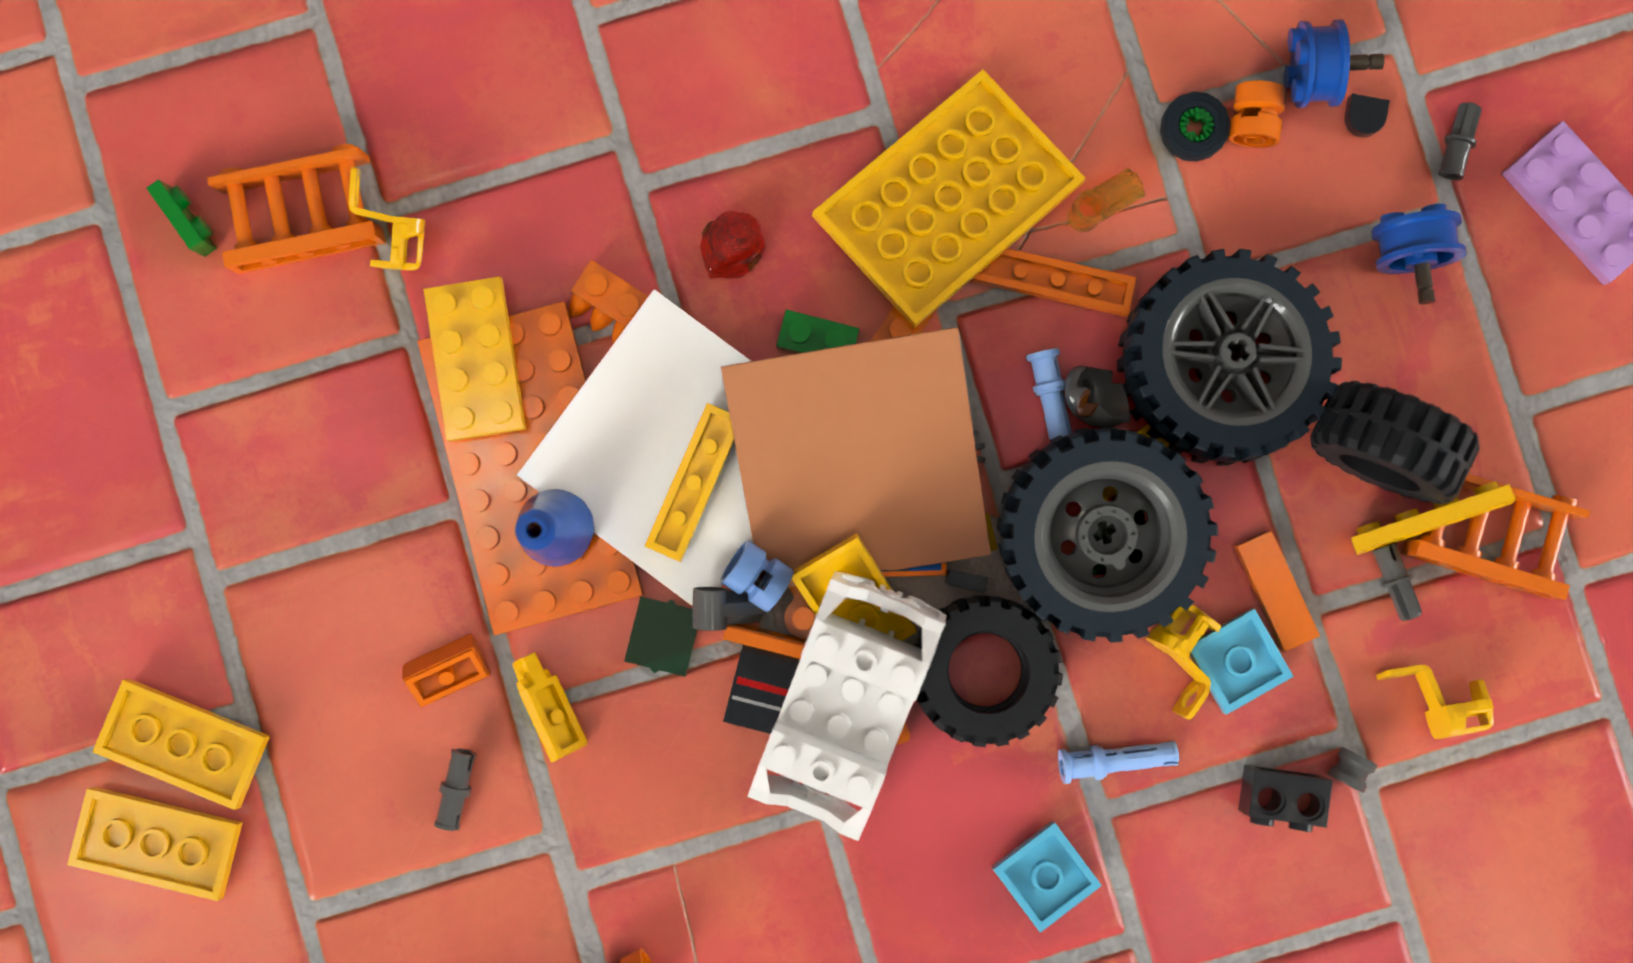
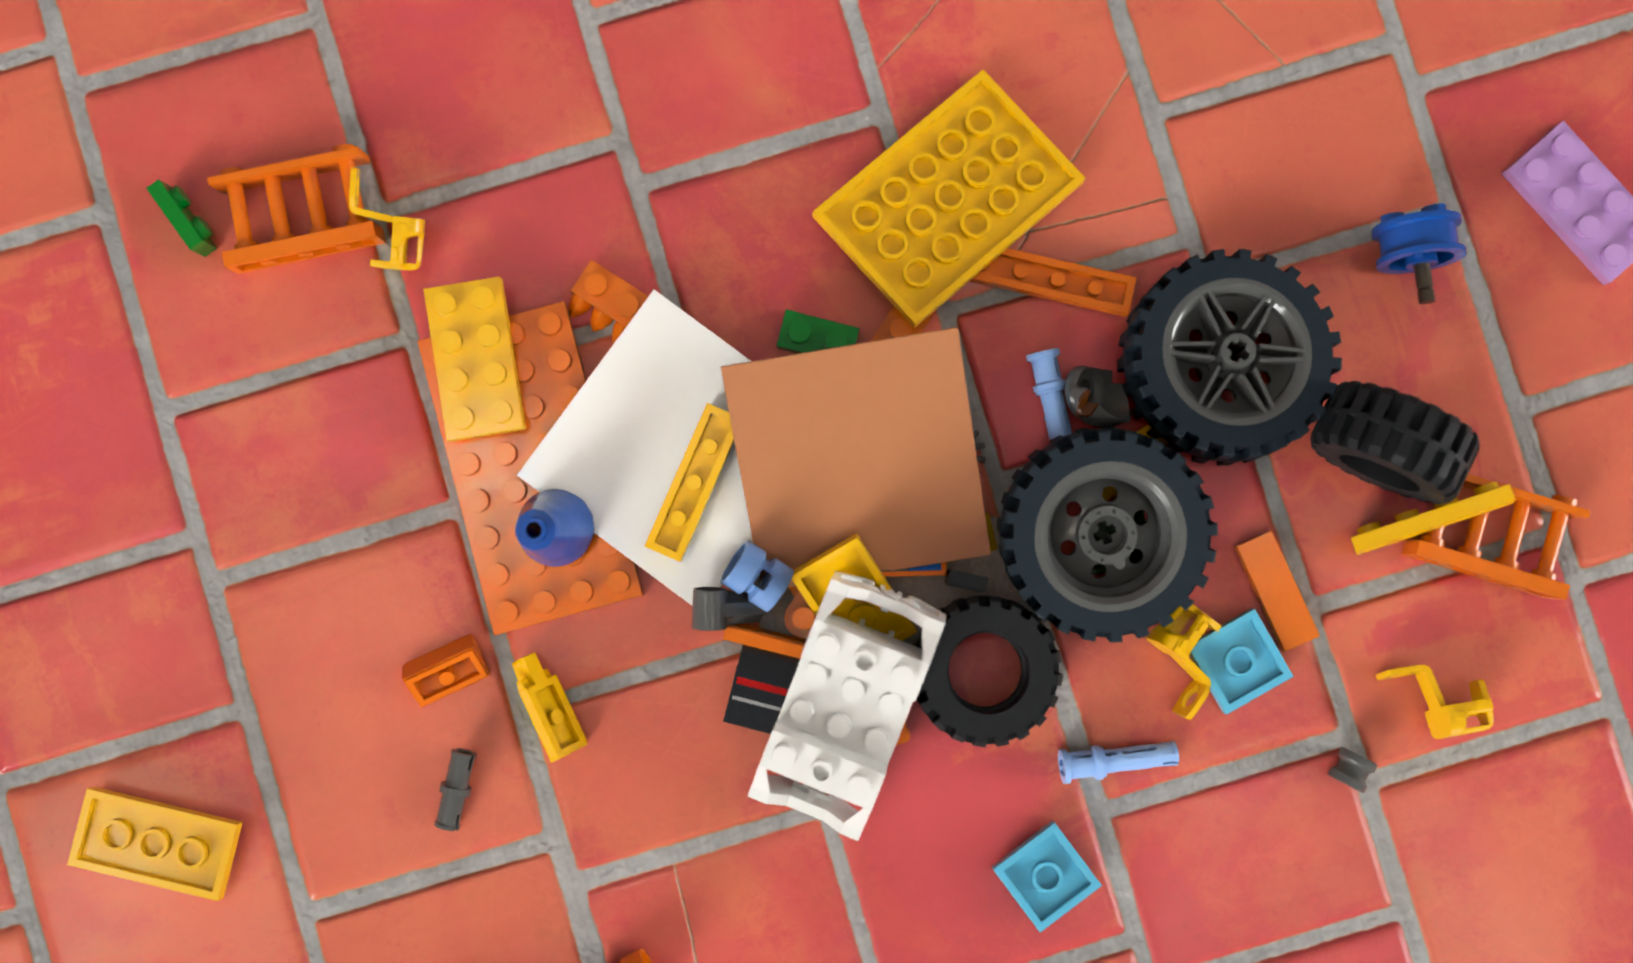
(181, 744): yellow plate -> none
(661, 636): clear green piece -> none
(731, 245): clear red hair -> none
(1106, 200): clear yellow piece -> none
(1199, 108): black bush -> none
(1258, 111): orange wheel -> none
(1286, 789): black brick -> none
(1322, 63): blue wheel -> none
(1365, 114): black tile -> none
(1397, 582): dark grey axle -> none
(1460, 141): dark grey axle -> none

